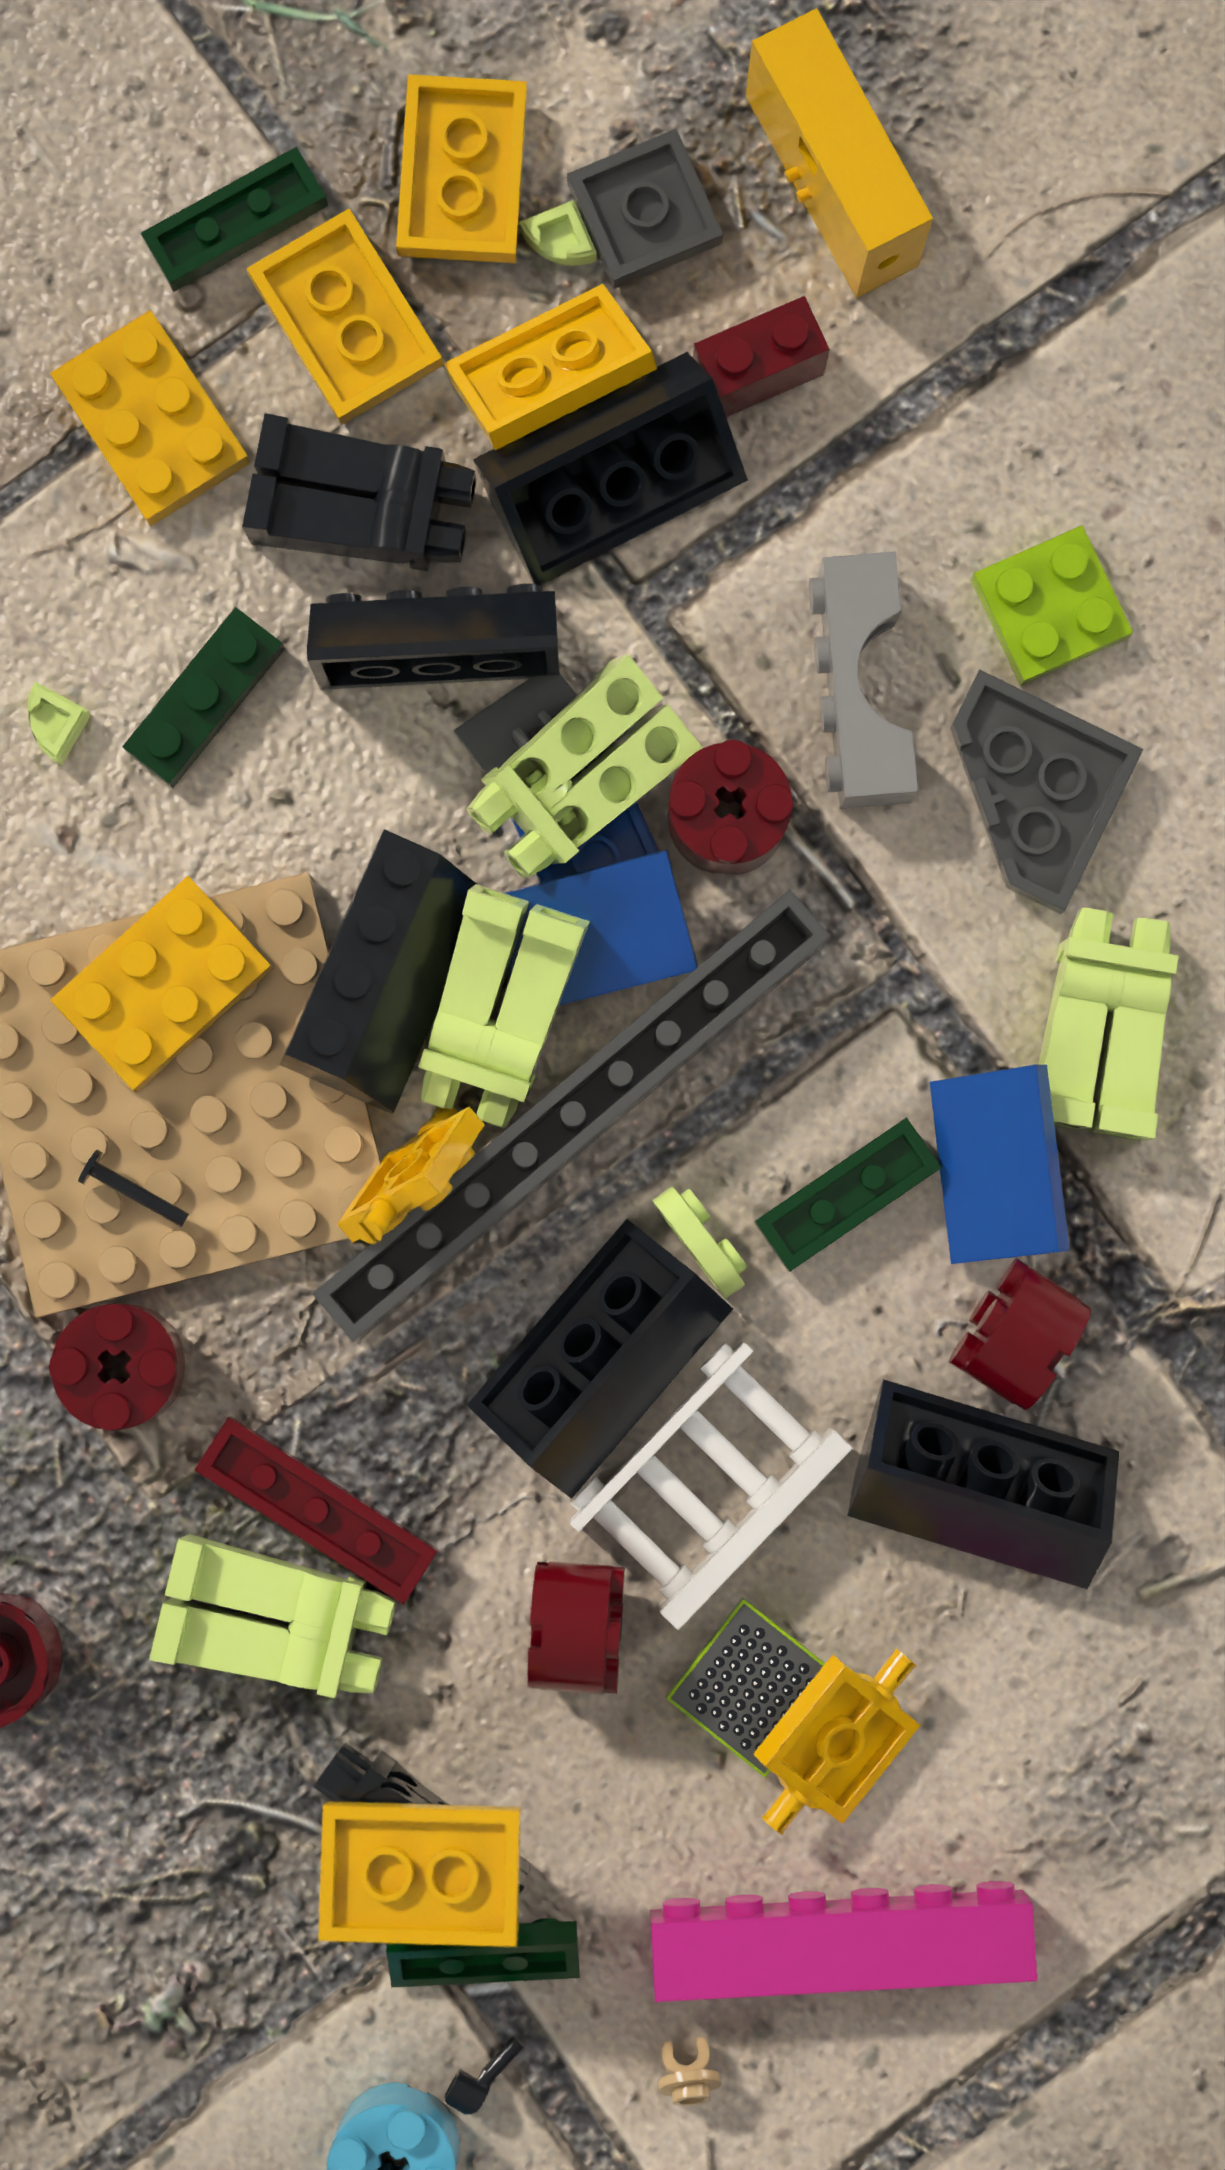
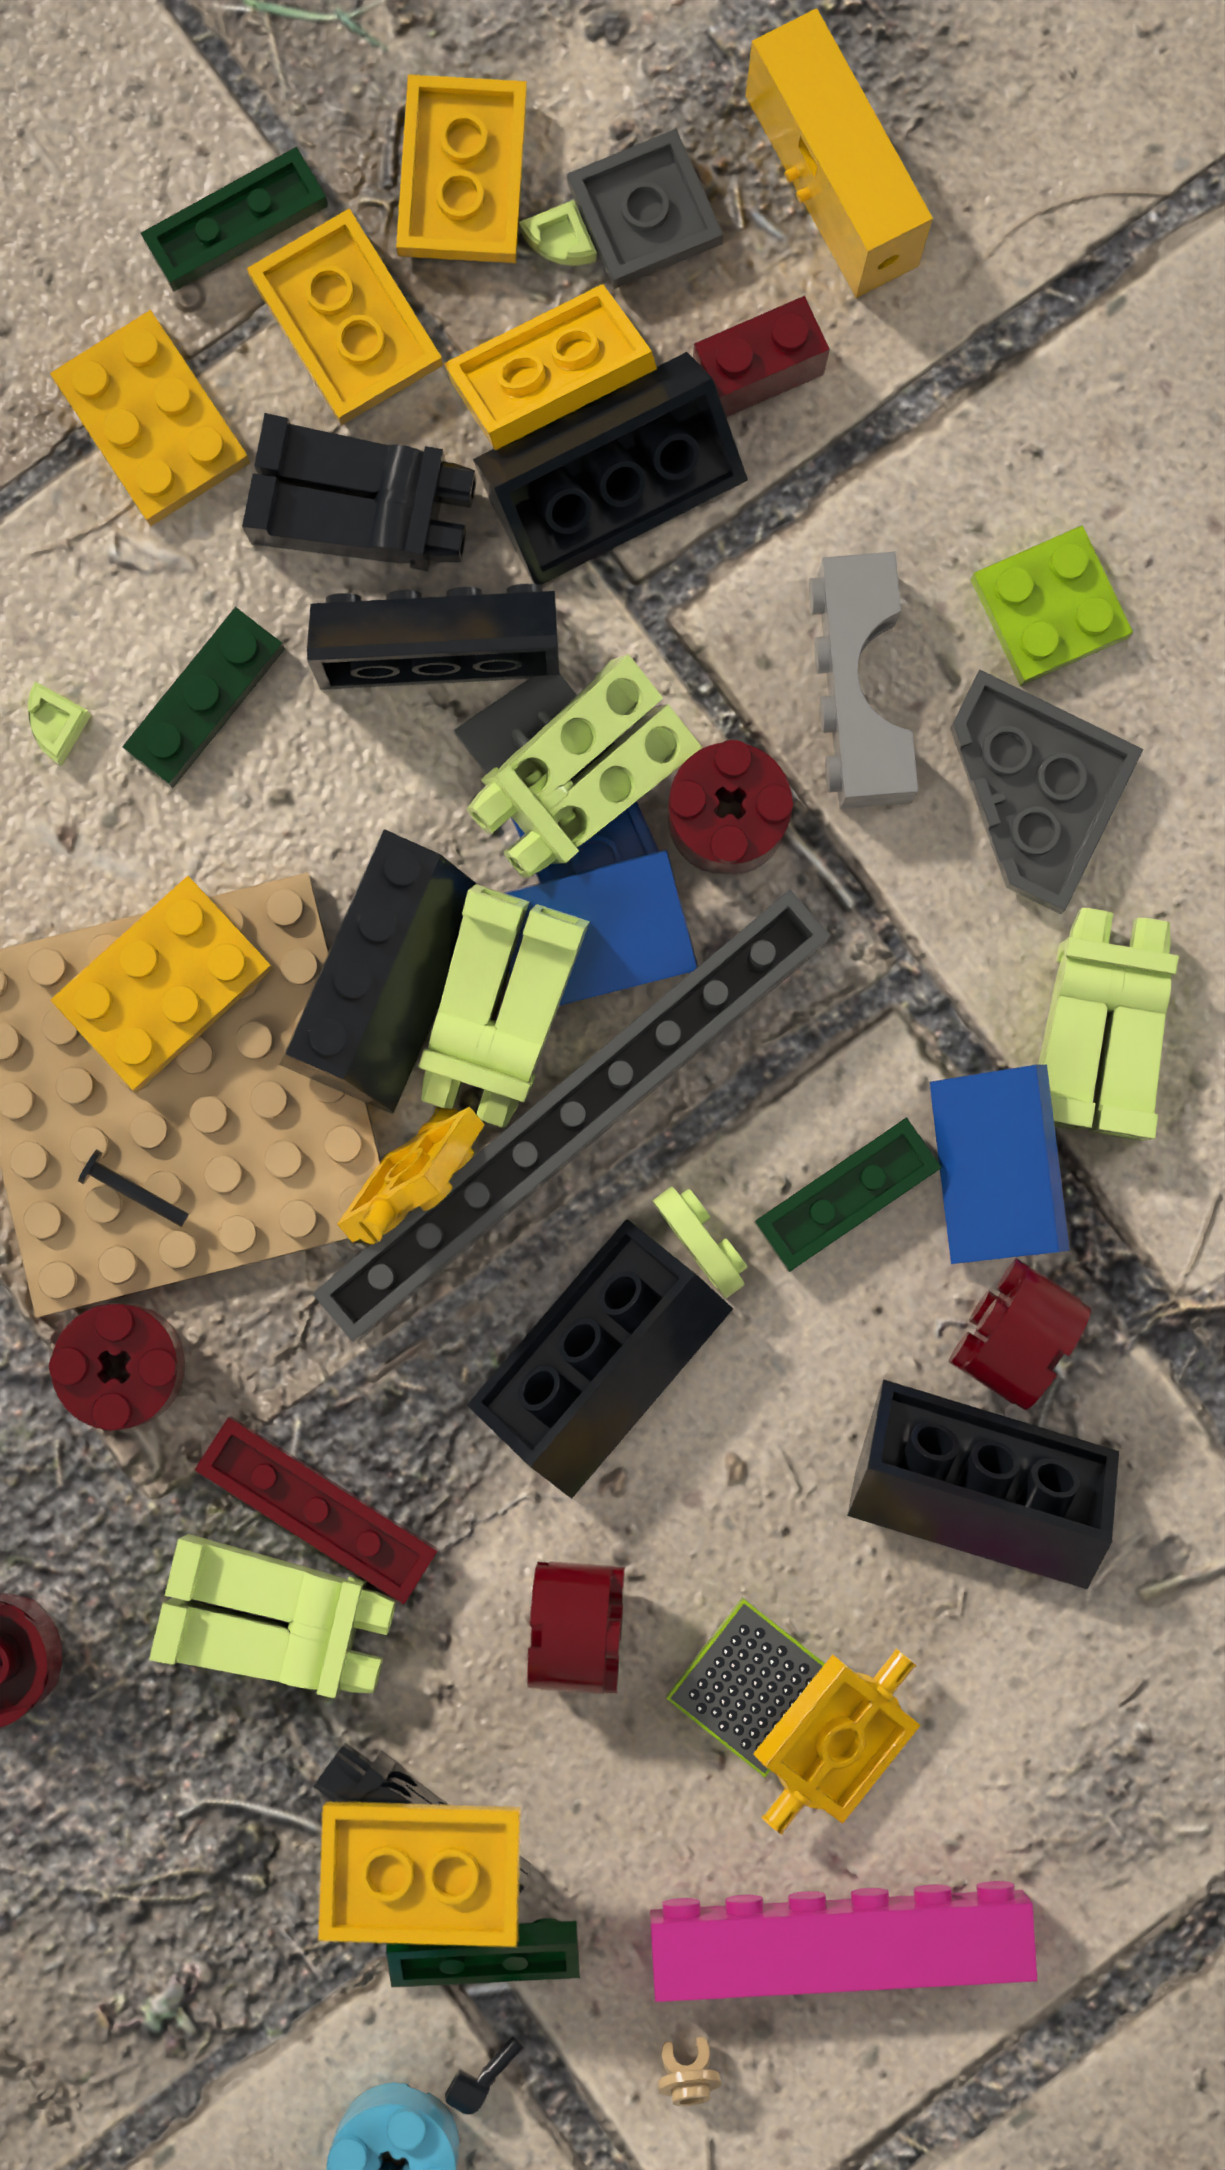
(768, 1497): white fence -> none

